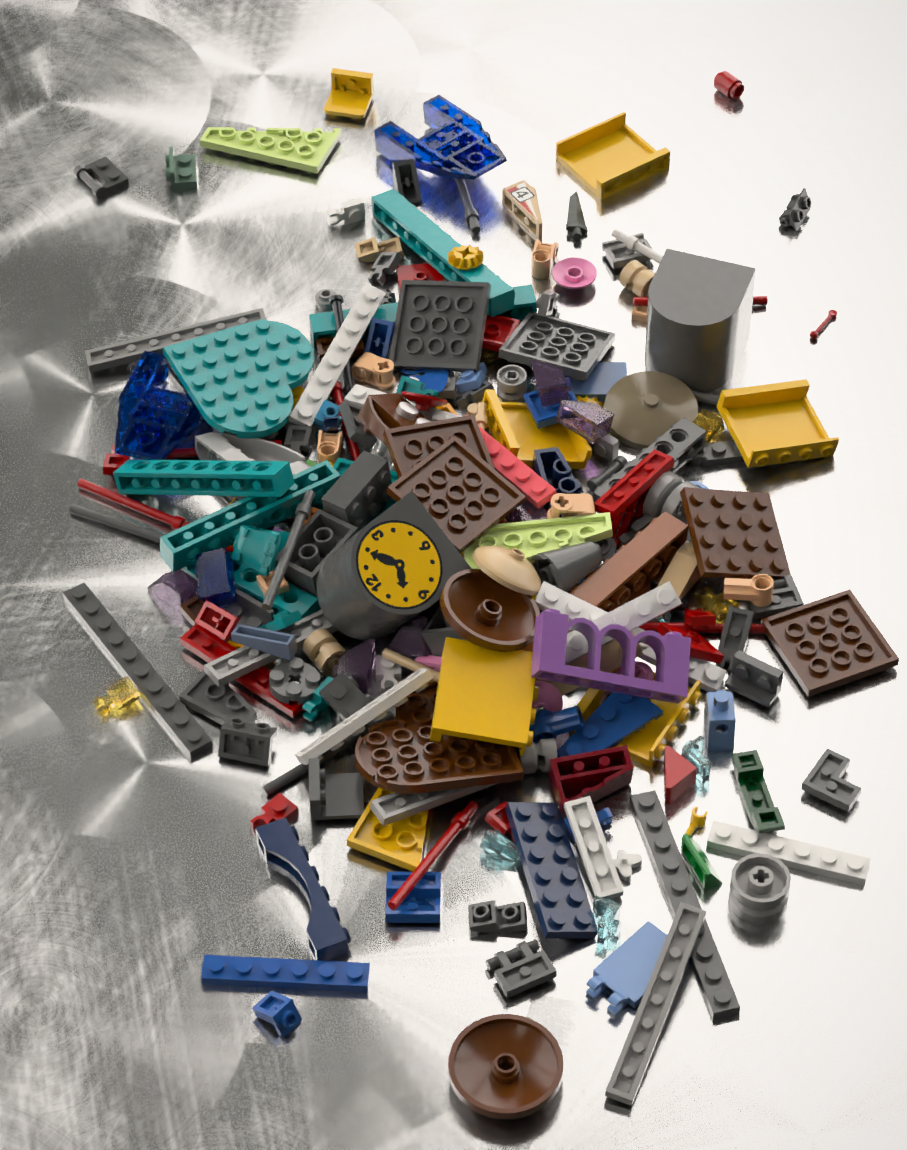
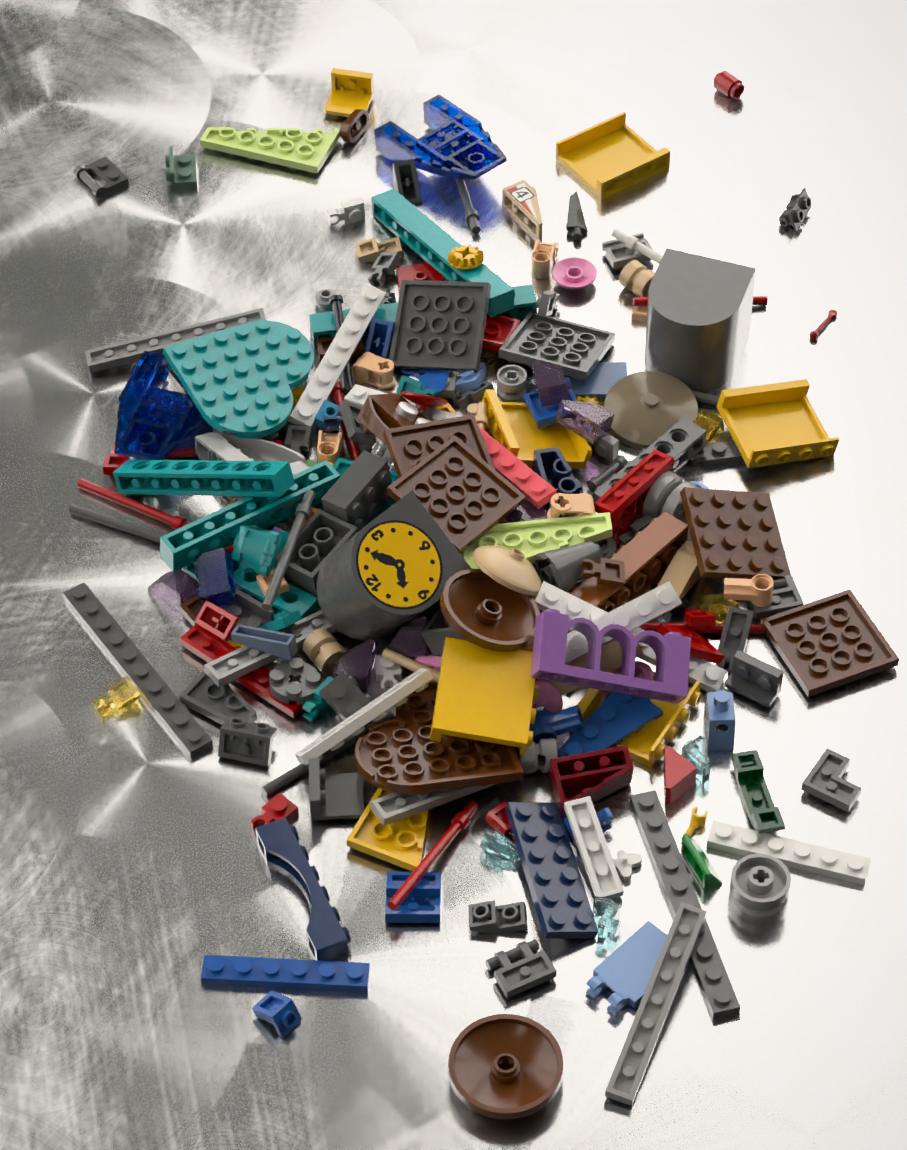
(354, 125): none -> reddish brown plate
(608, 571): none -> reddish brown plate

